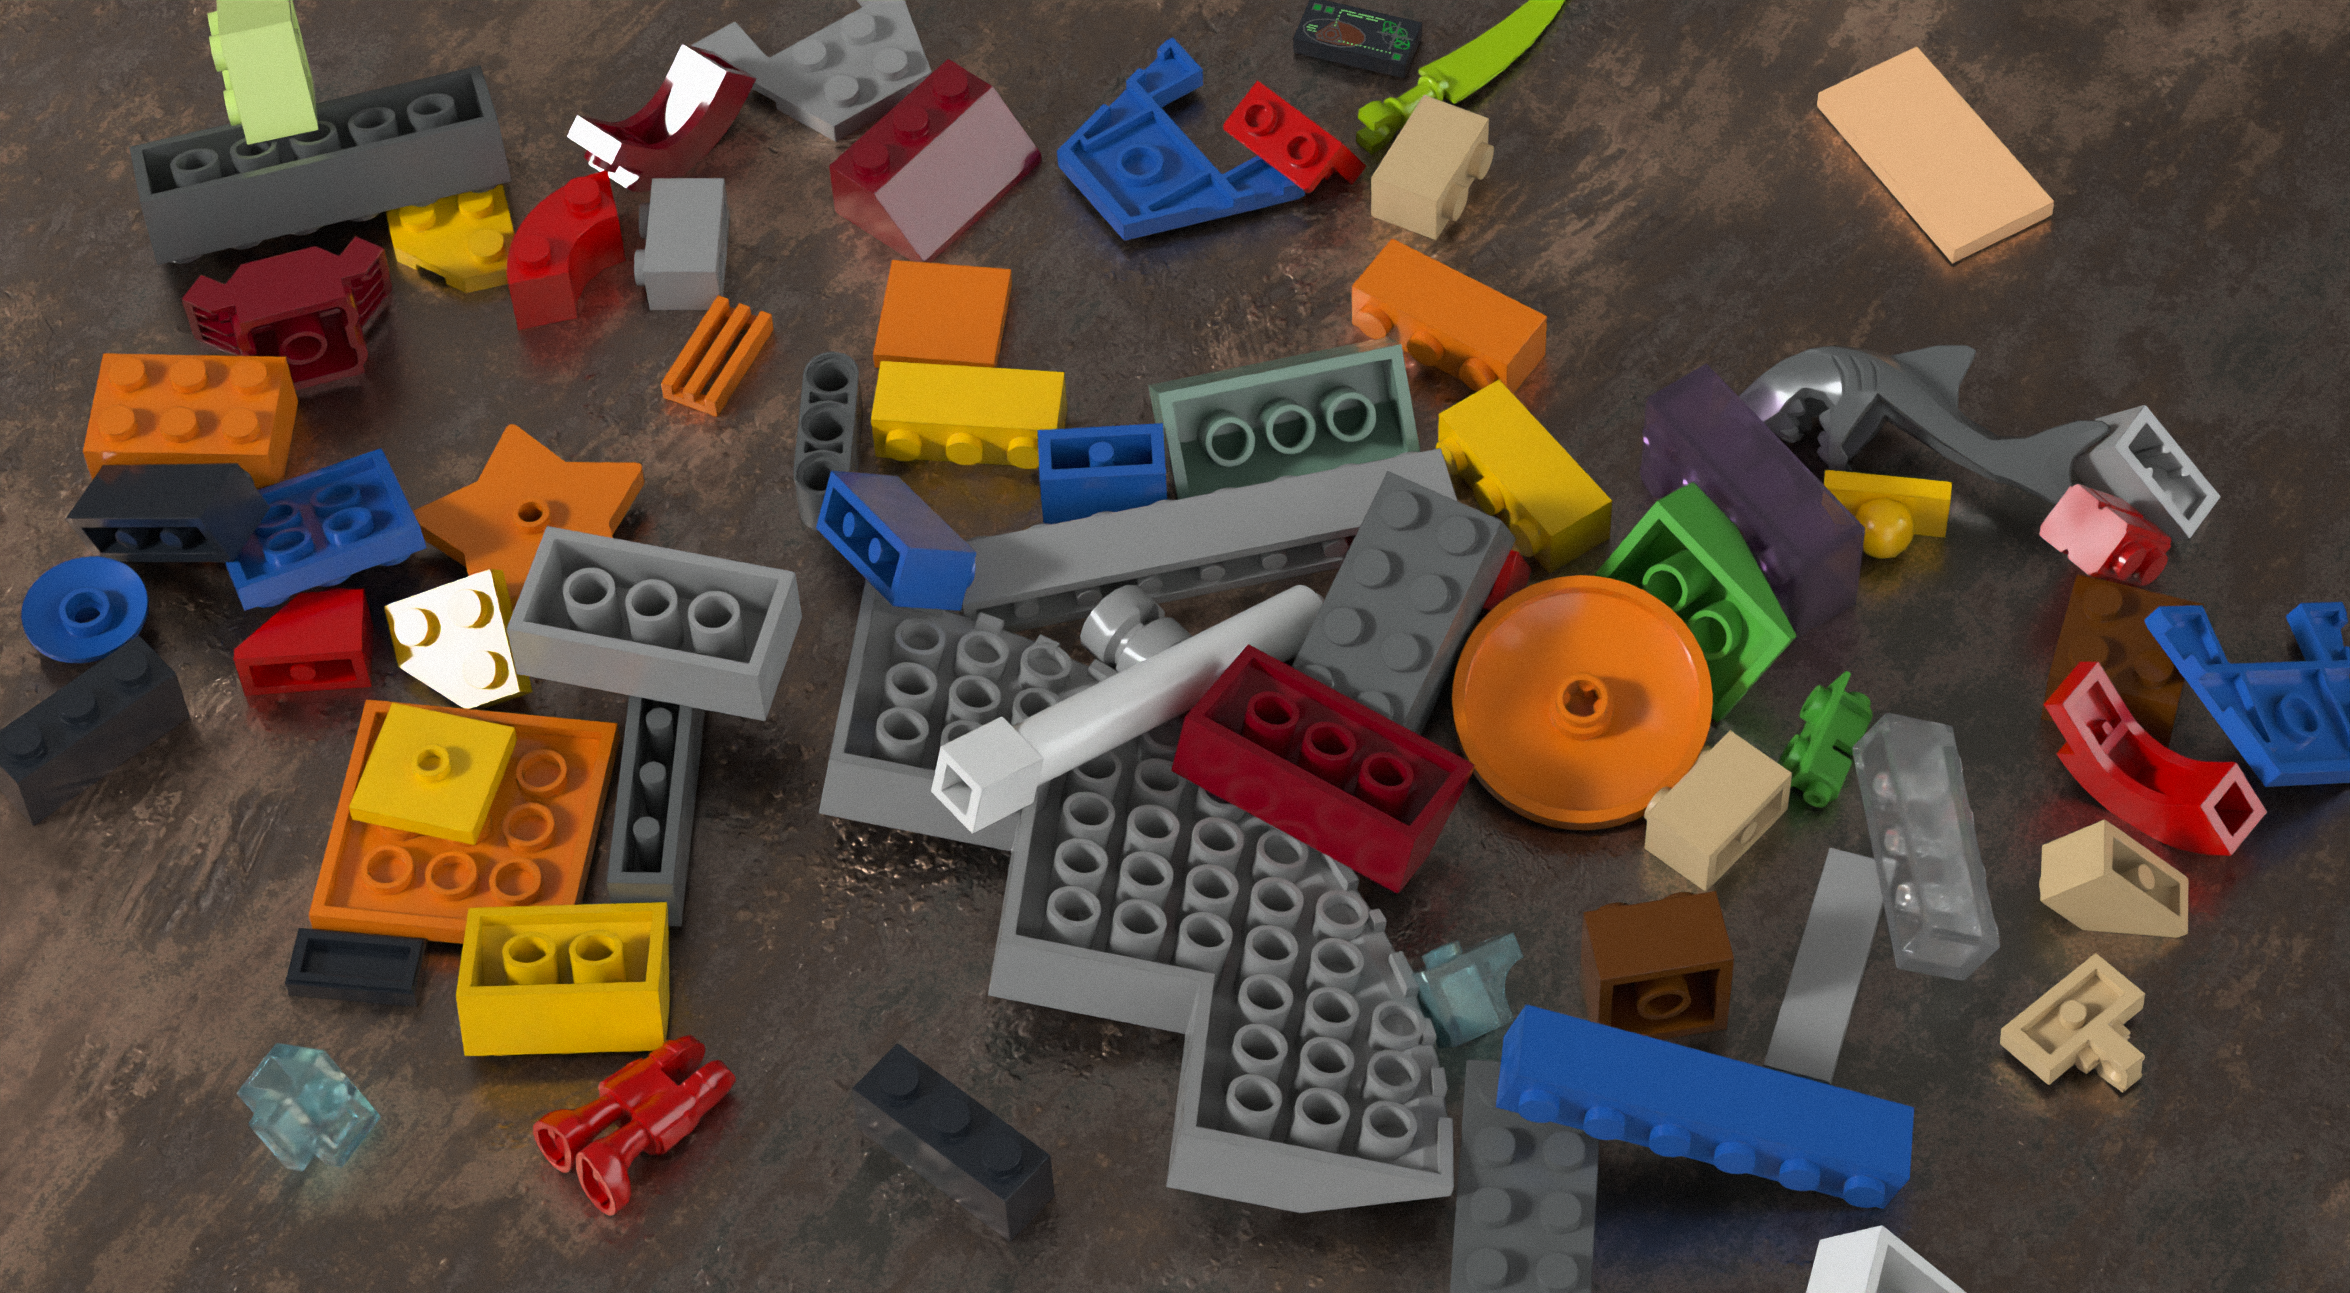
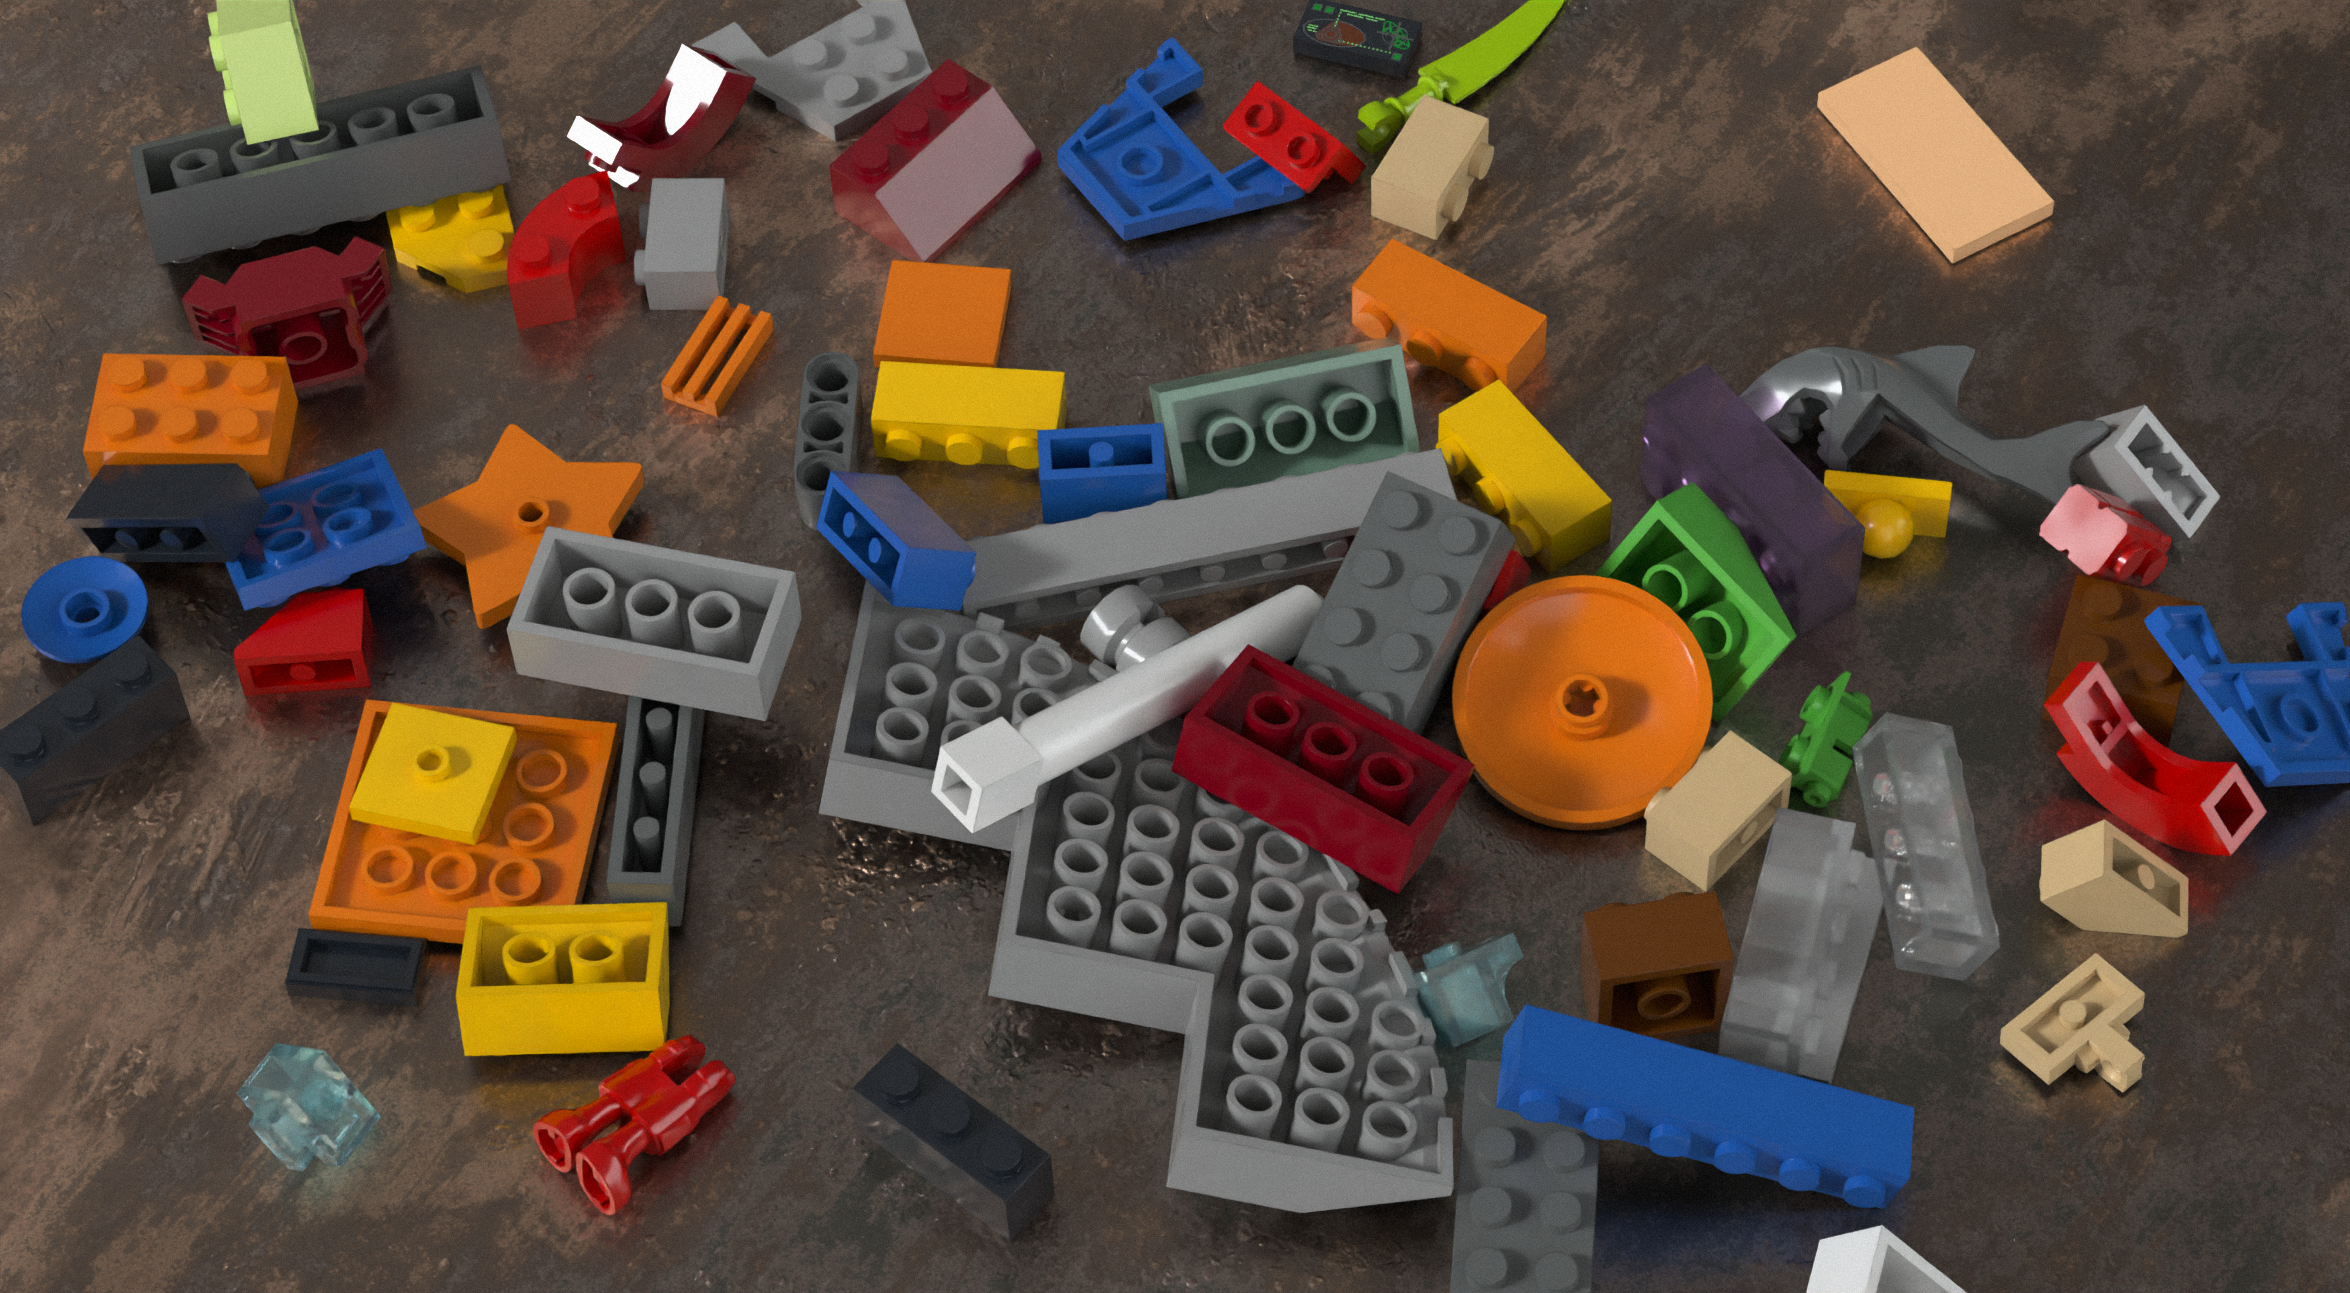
(460, 640): plate -> none
(1789, 941): none -> clear brick

